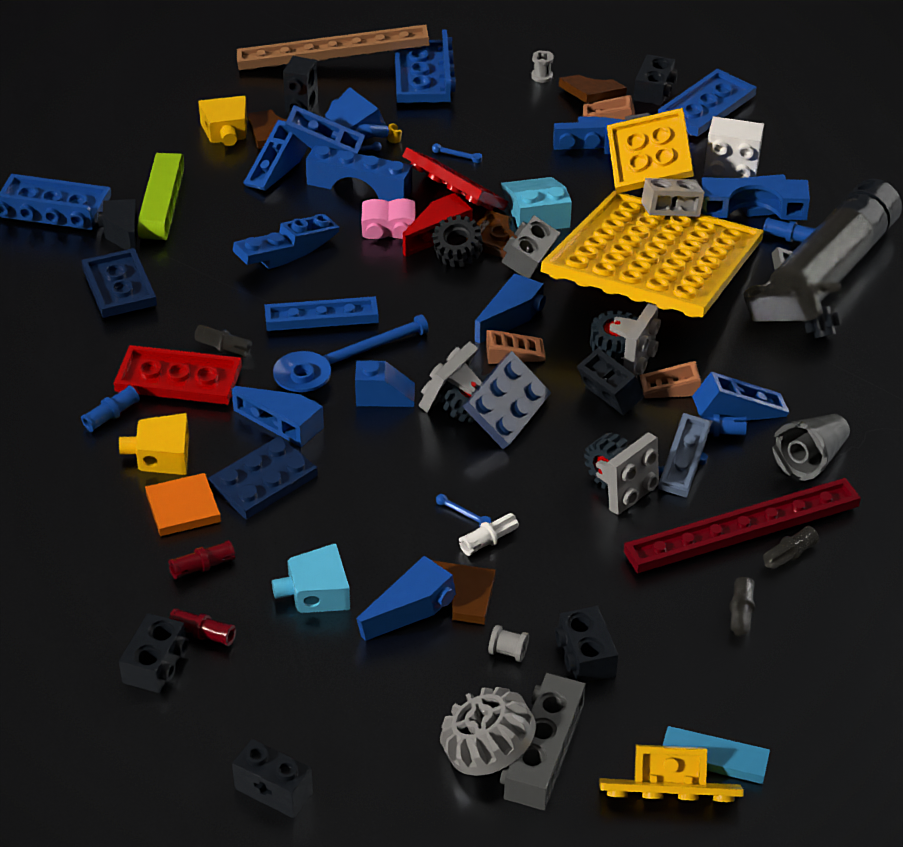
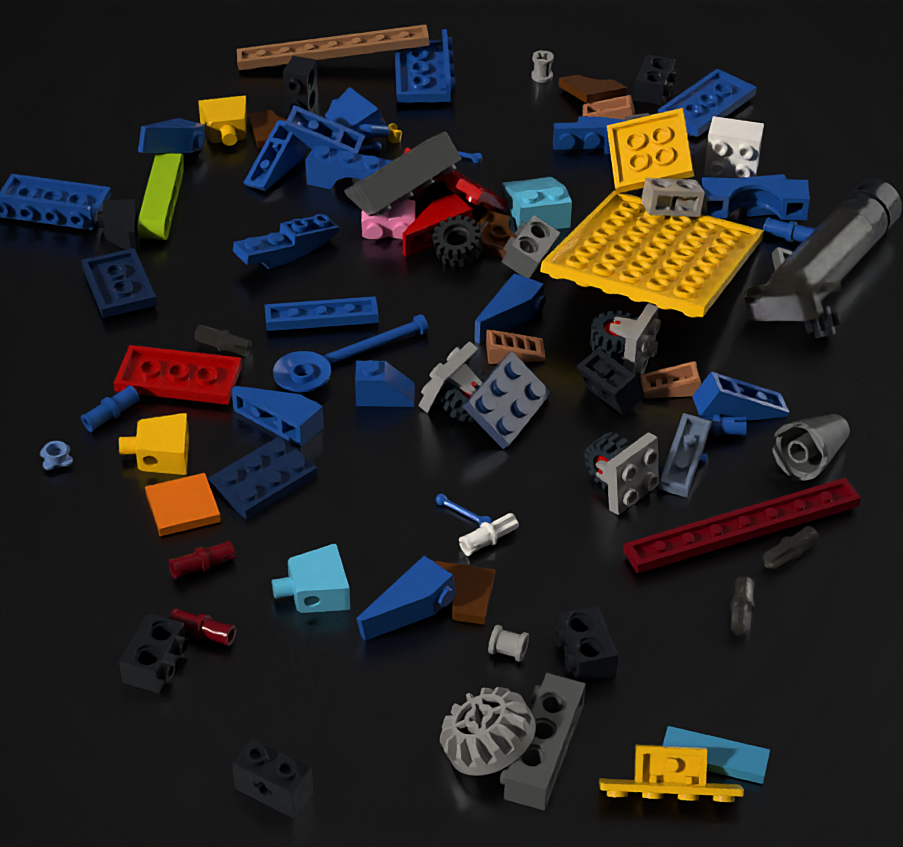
(56, 455): none -> medium blue plate
(172, 137): none -> blue slope
(404, 174): none -> dark grey slope

